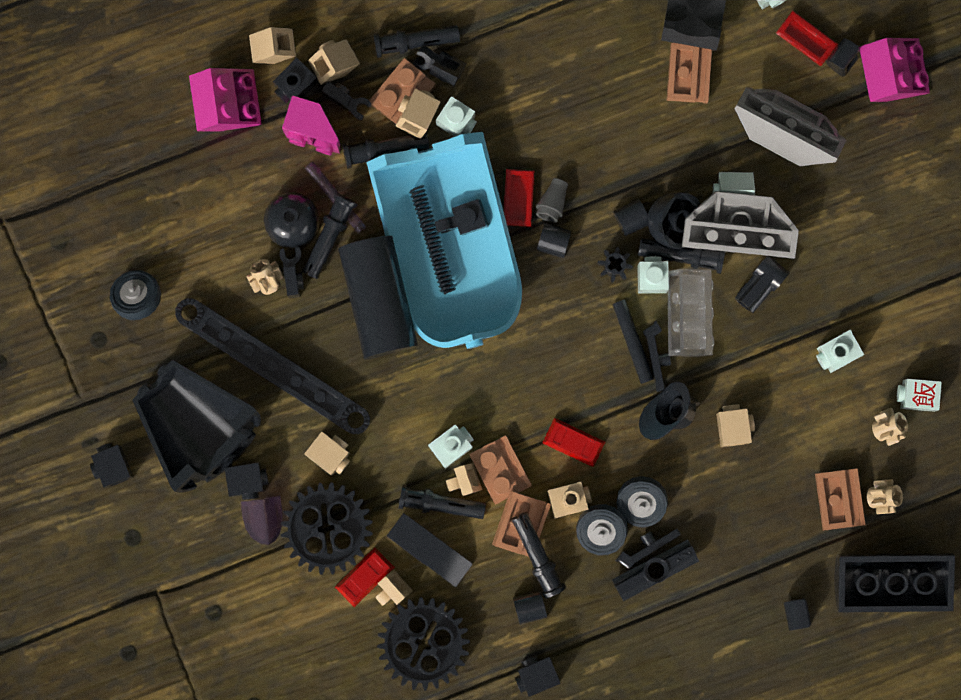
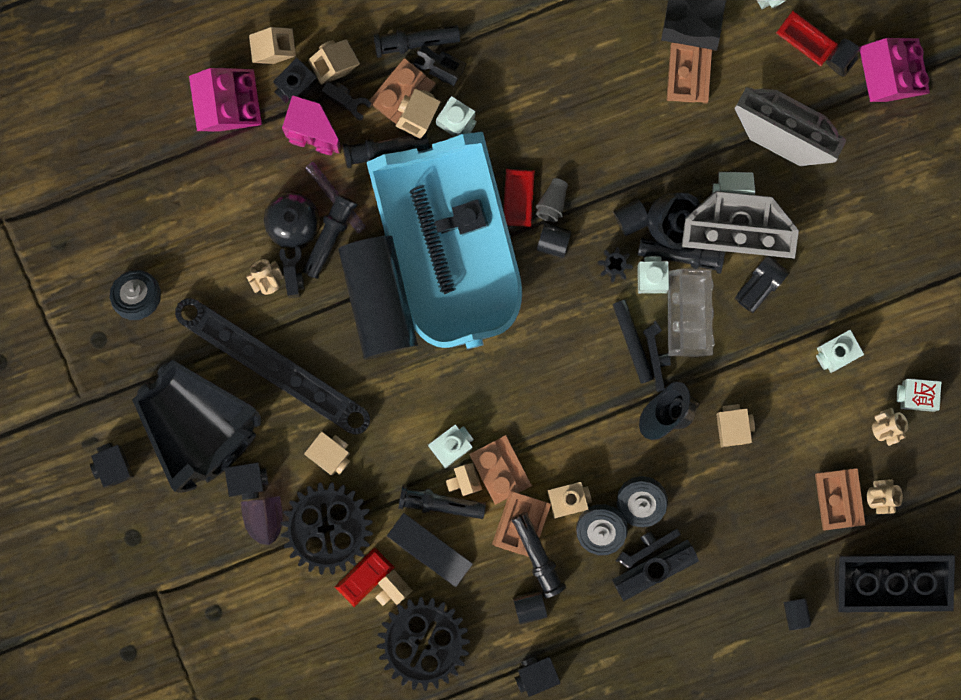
(573, 442): red tile -> none

